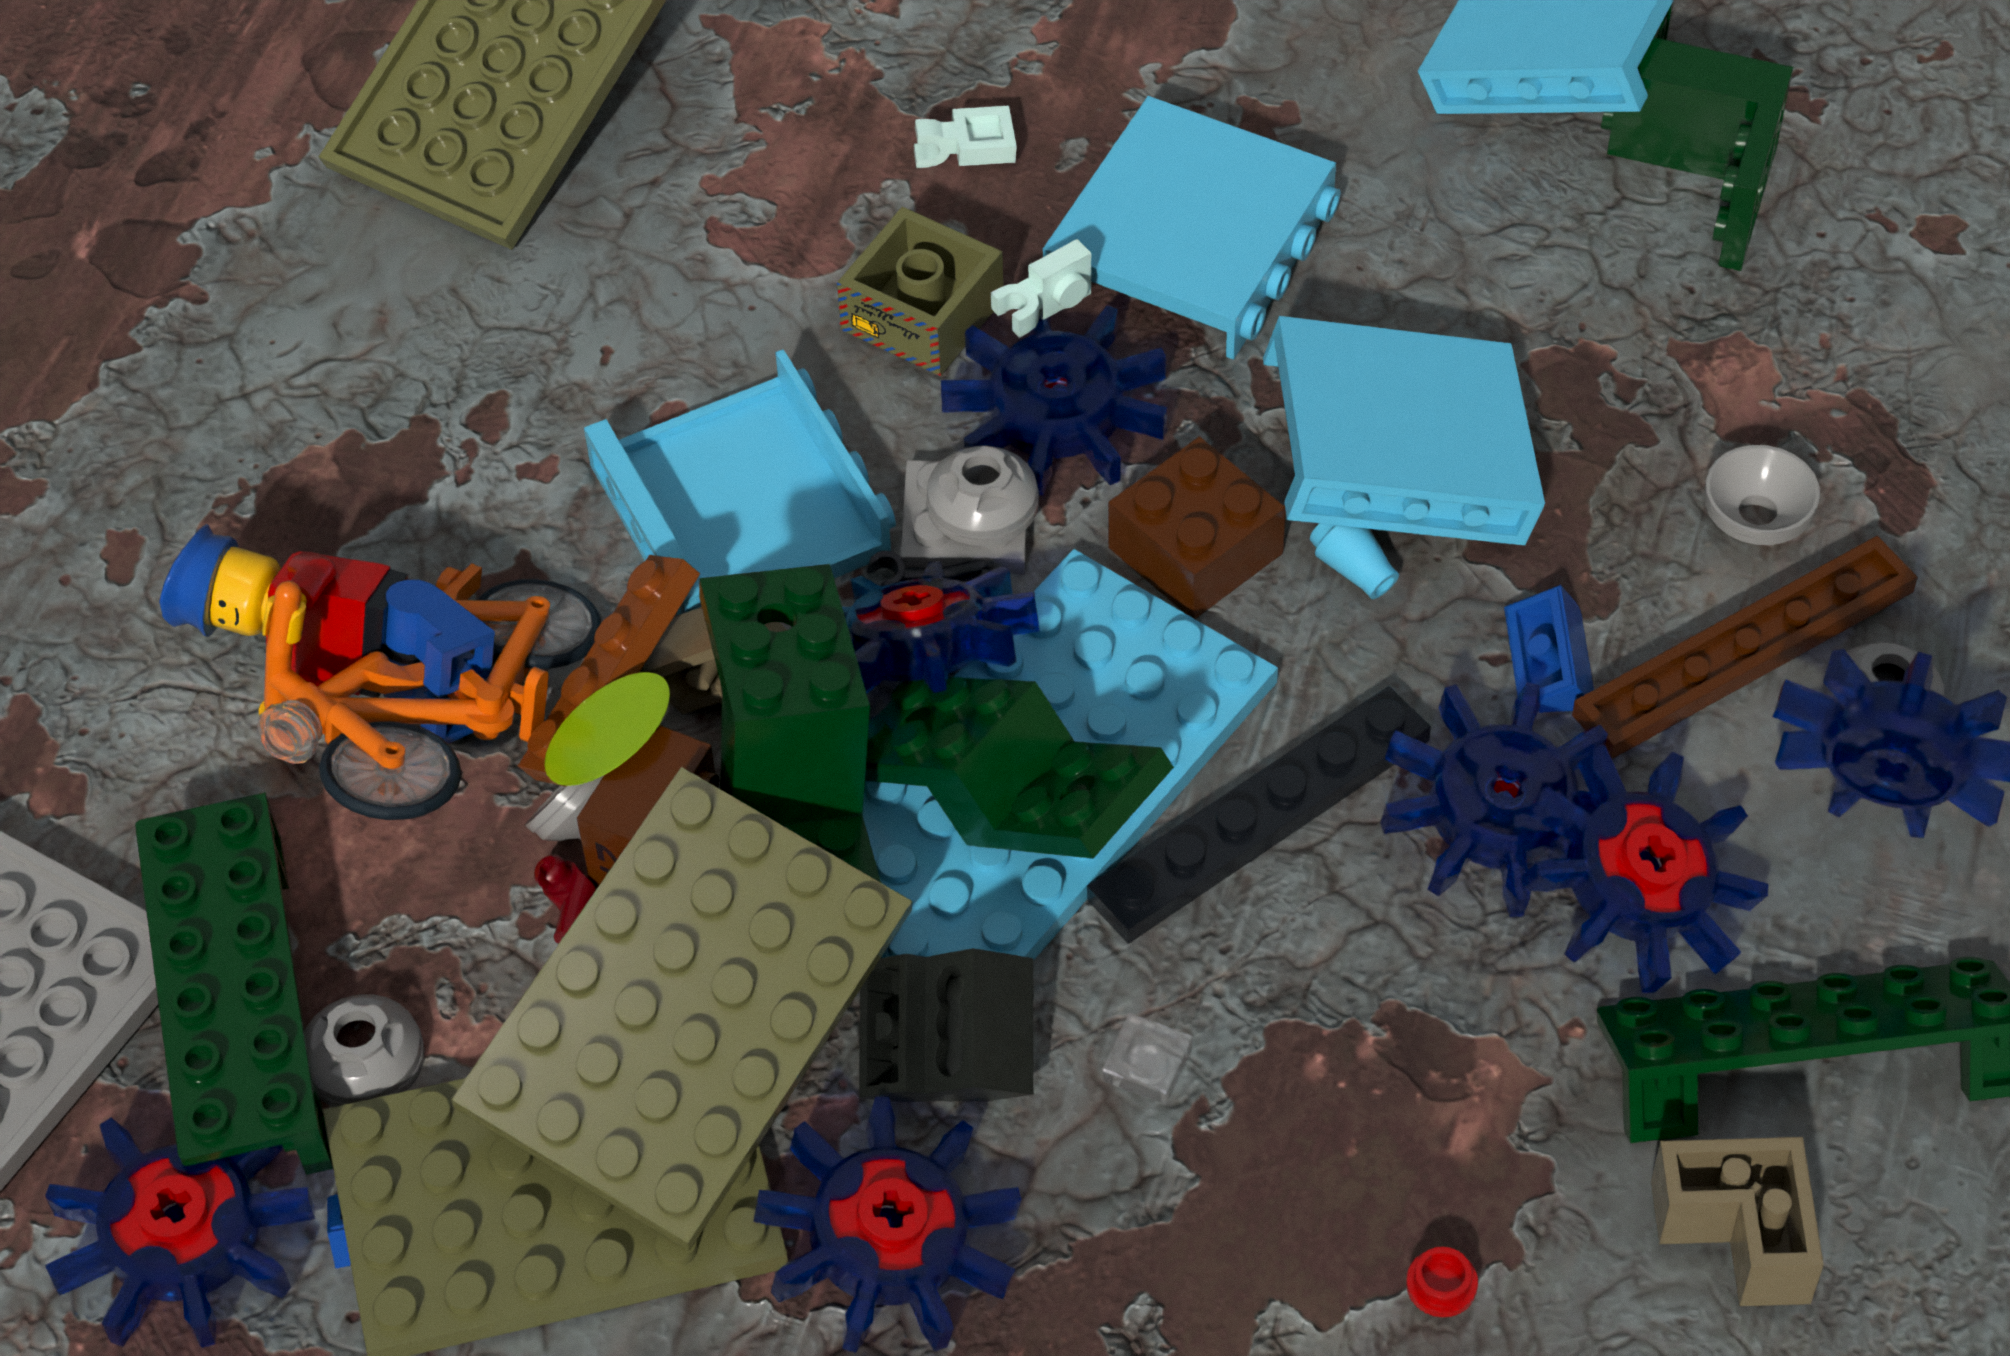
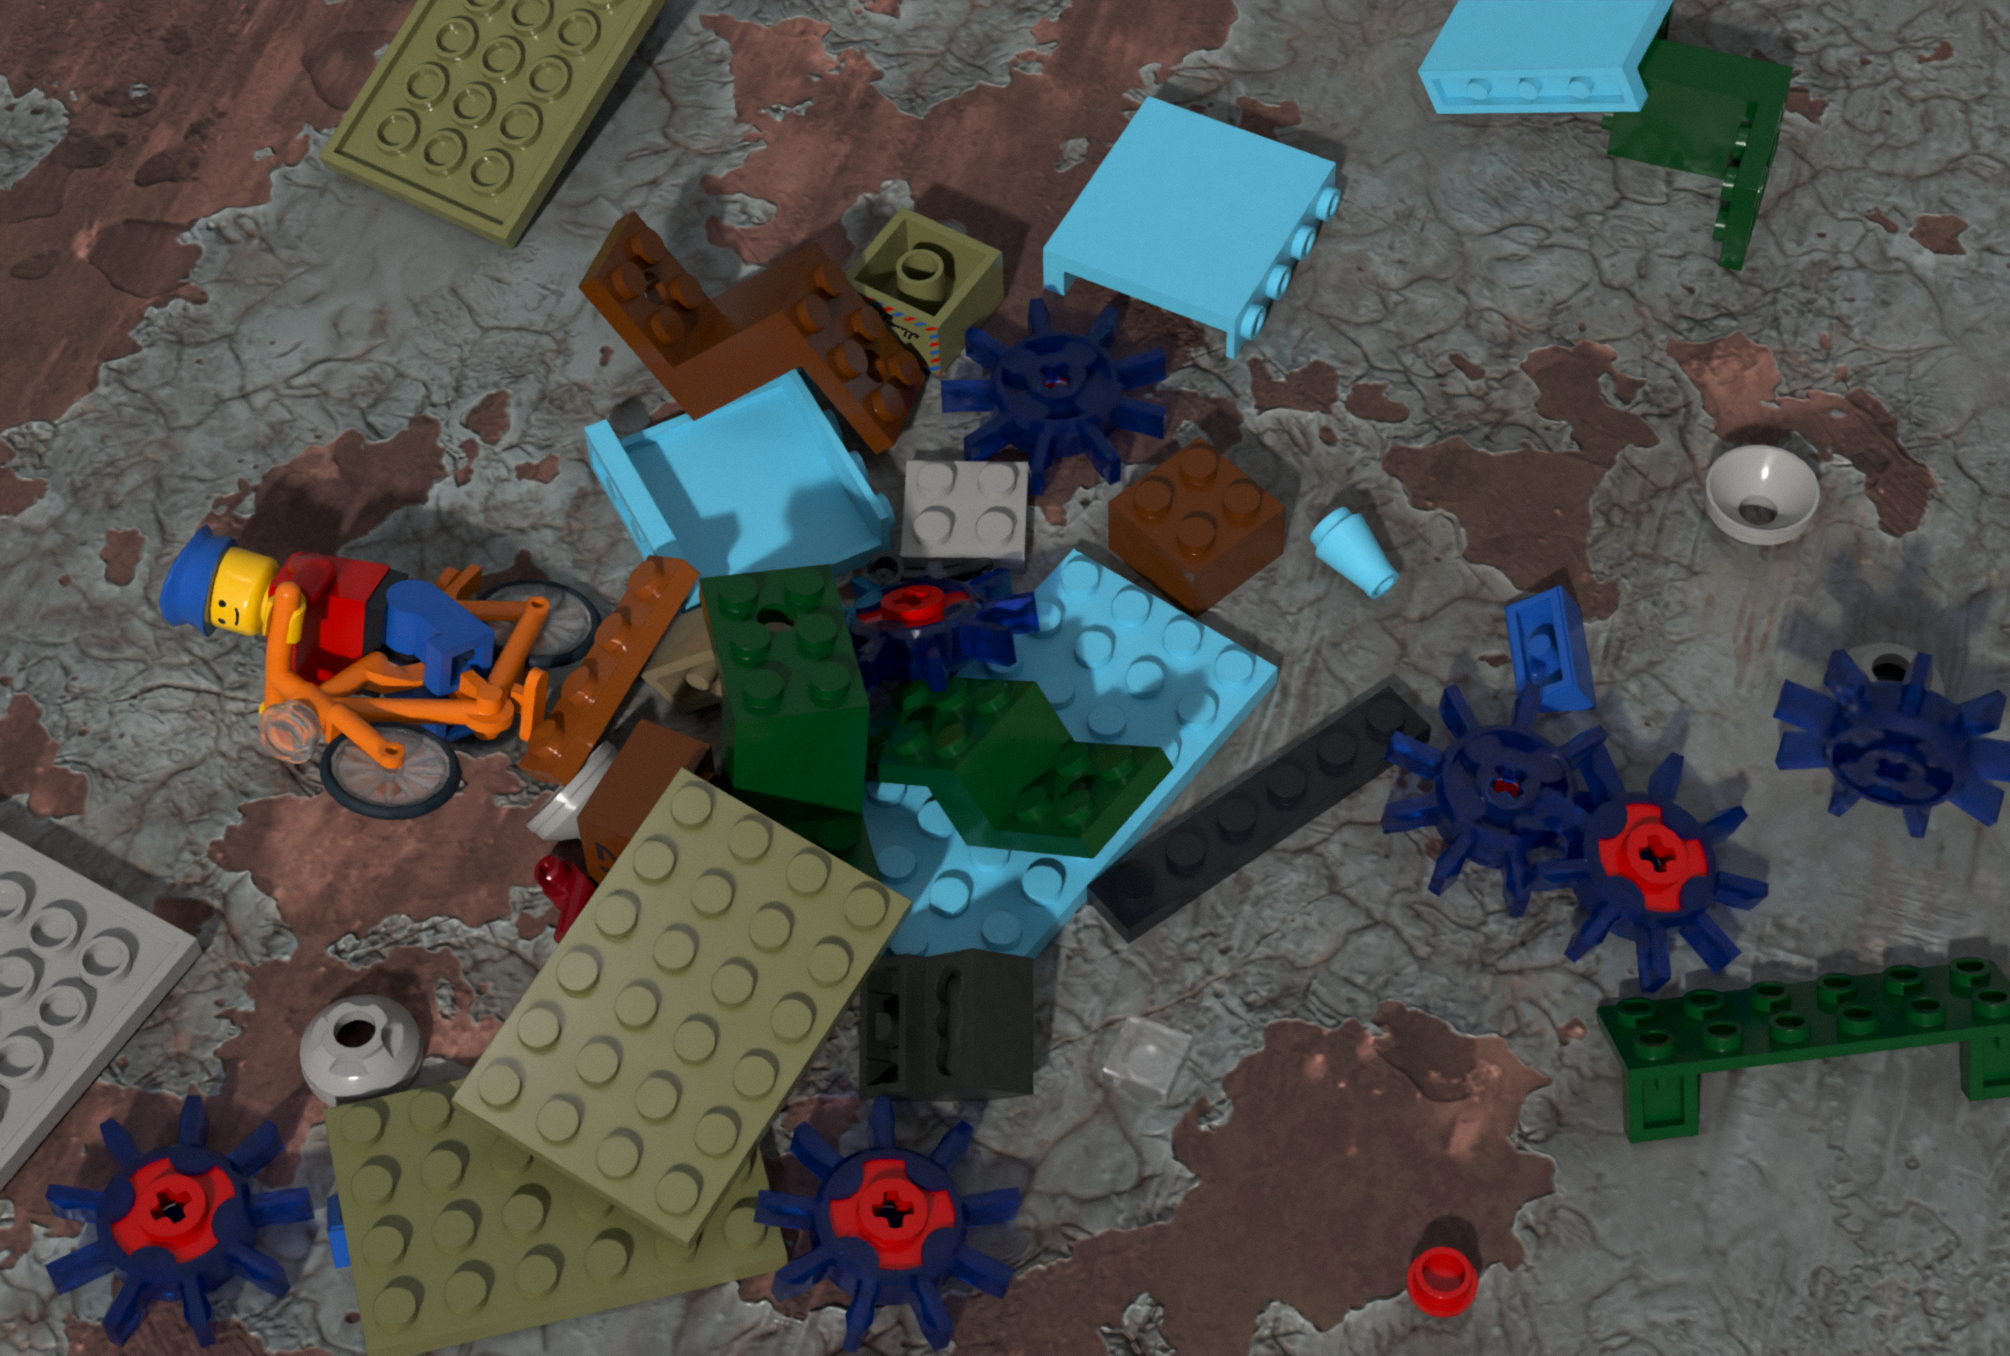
(228, 984): dark green bracket -> none
(607, 728): lime sticker -> none
(754, 332): none -> reddish brown bracket
(974, 134): light aqua plate -> none
(982, 512): light grey piece -> none
(1053, 284): light aqua plate -> none
(1406, 431): medium azure panel -> none
(1745, 645): reddish brown plate -> none
(1749, 1196): dark tan brick -> none

